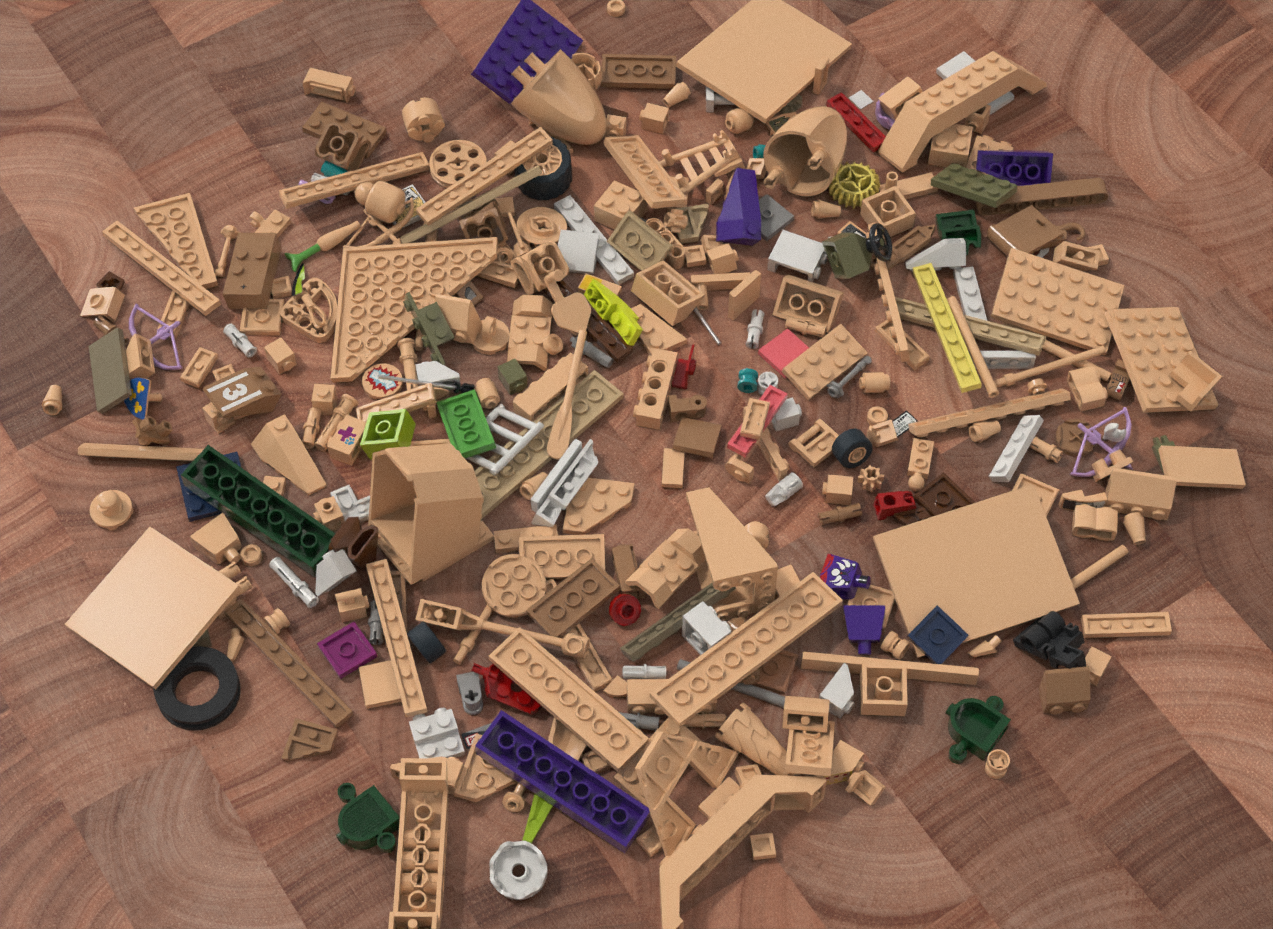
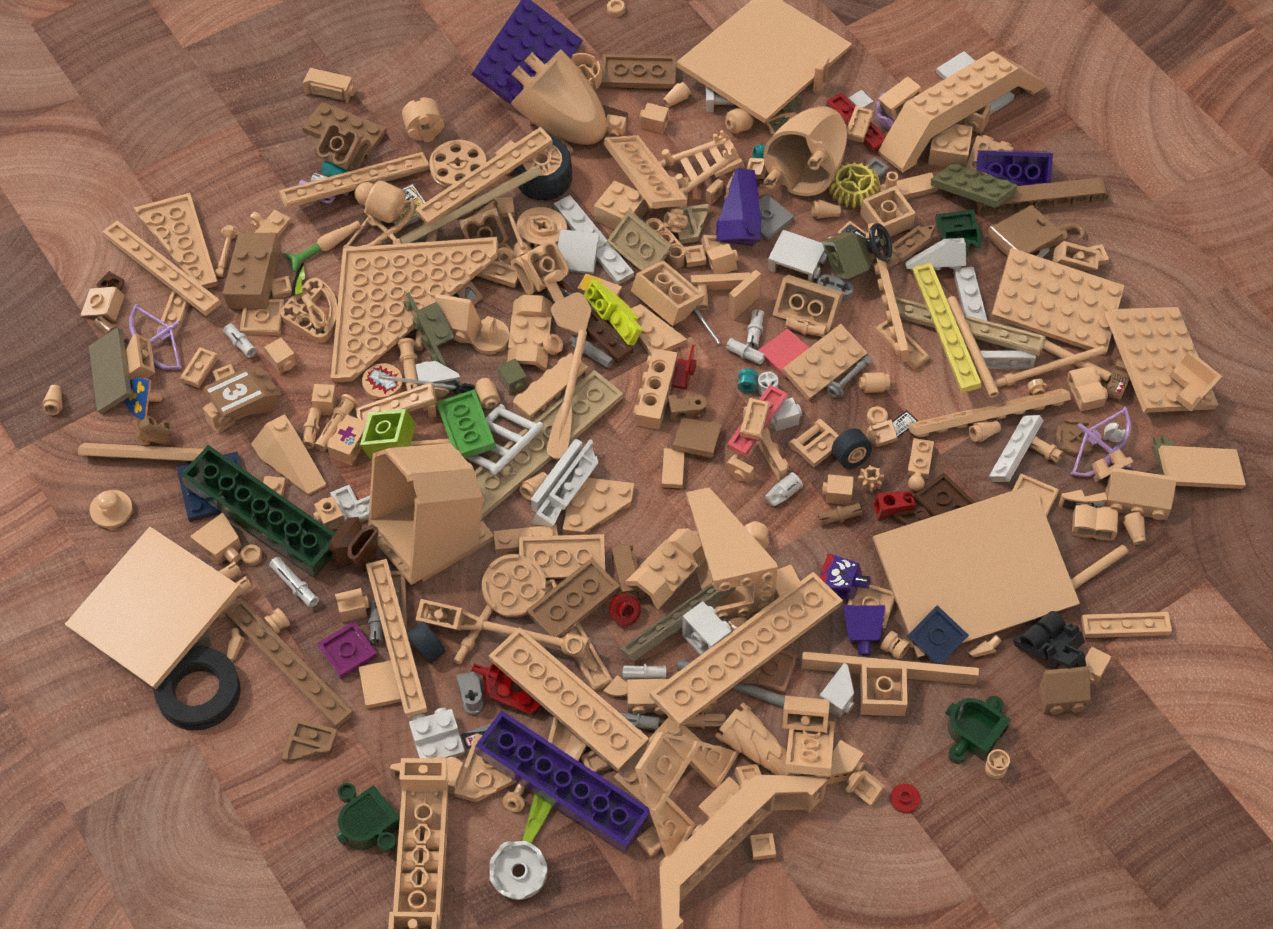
(332, 571): white slope -> none
(745, 351): none -> white axle
(837, 284): none -> light grey beam
(859, 124): none -> light nougat plate
(880, 168): none -> light grey tile
(905, 798): none -> red piece

